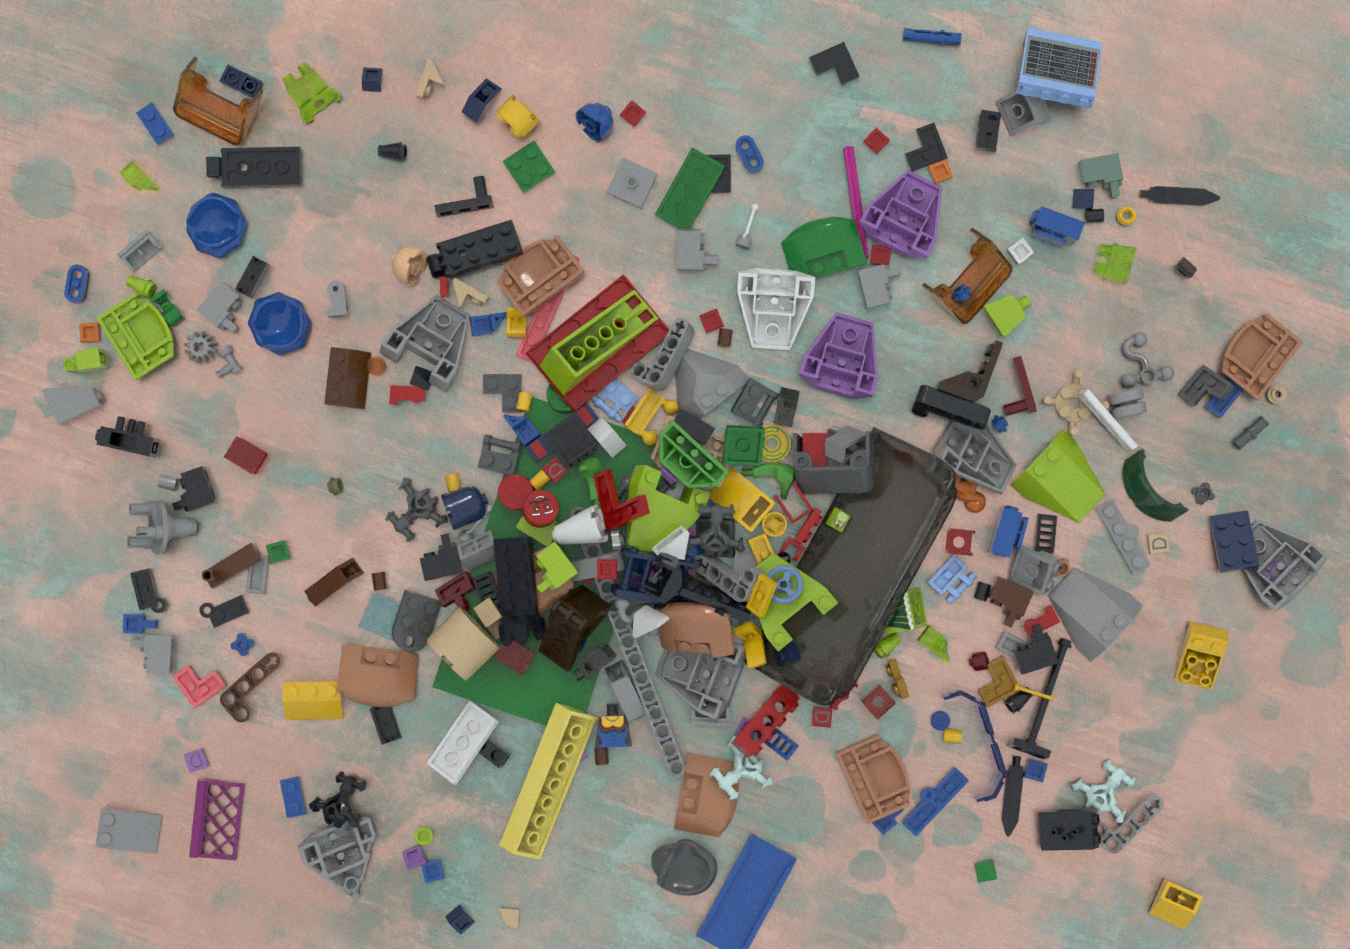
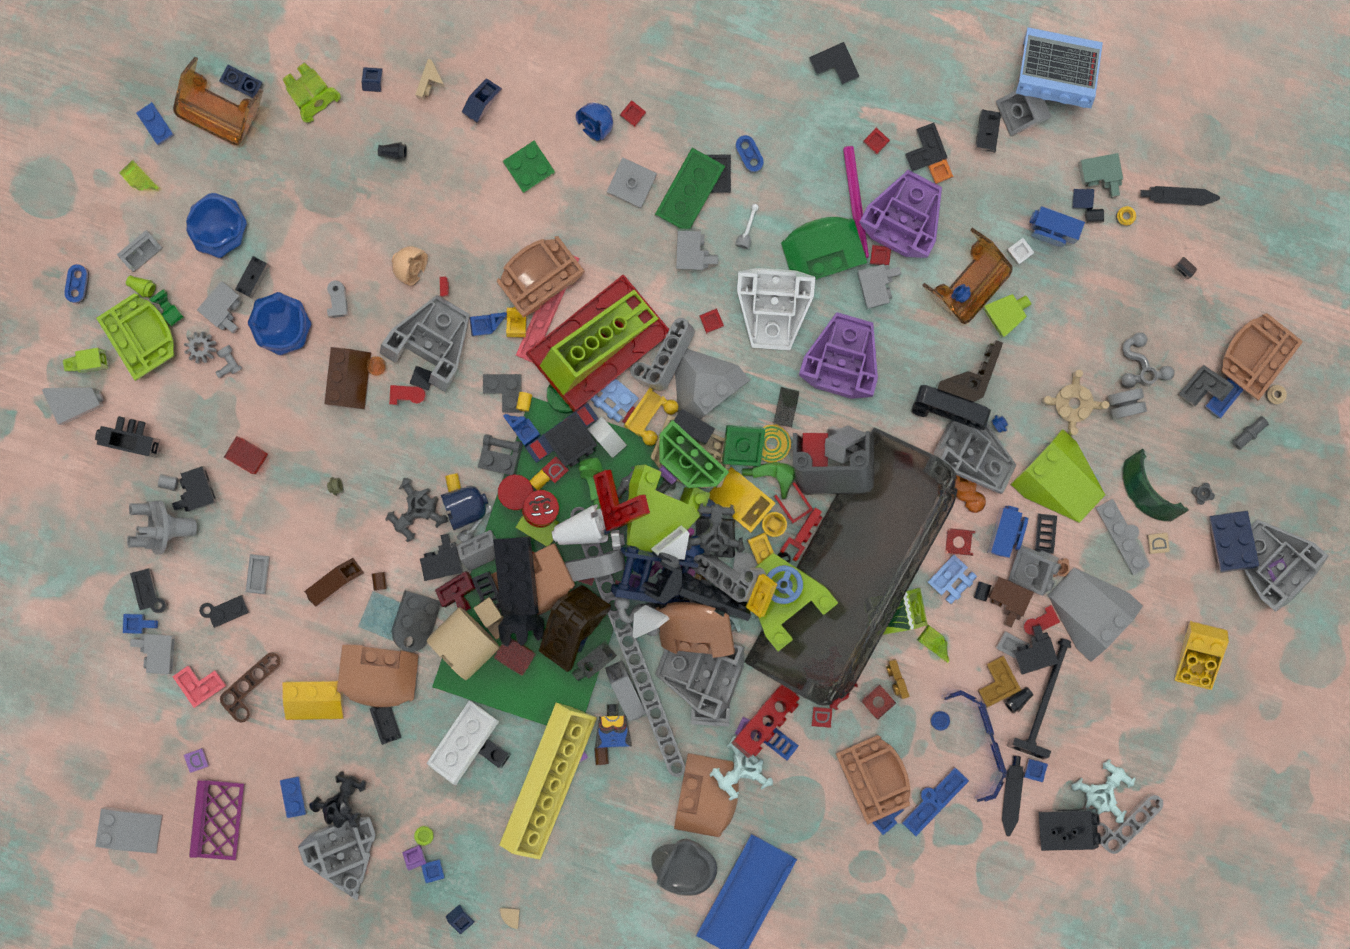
(89, 332): orange tile -> none
(231, 566): reddish brown piece -> none
(242, 639): blue plate -> none
(264, 166): black hinge -> none
(277, 552): green plate -> none
(464, 290): tan slope -> none
(481, 201): black piece -> none
(481, 248): black hinge -> none
(518, 116): yellow brick -> none
(557, 565): lime hinge -> none
(607, 569): red tile -> none
(725, 337): reddish brown hinge -> none
(749, 400): dark grey plate -> none
(753, 643): yellow bracket -> none
(787, 654): dark blue slope -> none
(838, 519): lime tile -> none
(887, 645): lime cone -> none
(932, 36): blue pin -> none
(952, 736): yellow hinge -> none
(979, 661): dark red piece -> none
(985, 871): green tile -> none
(1018, 687): yellow piece -> none
(1027, 403): dark red piece -> none
(1107, 419): white tile -> none
(1116, 254): clear neon green hips -> none
(1175, 904): yellow slope -> none

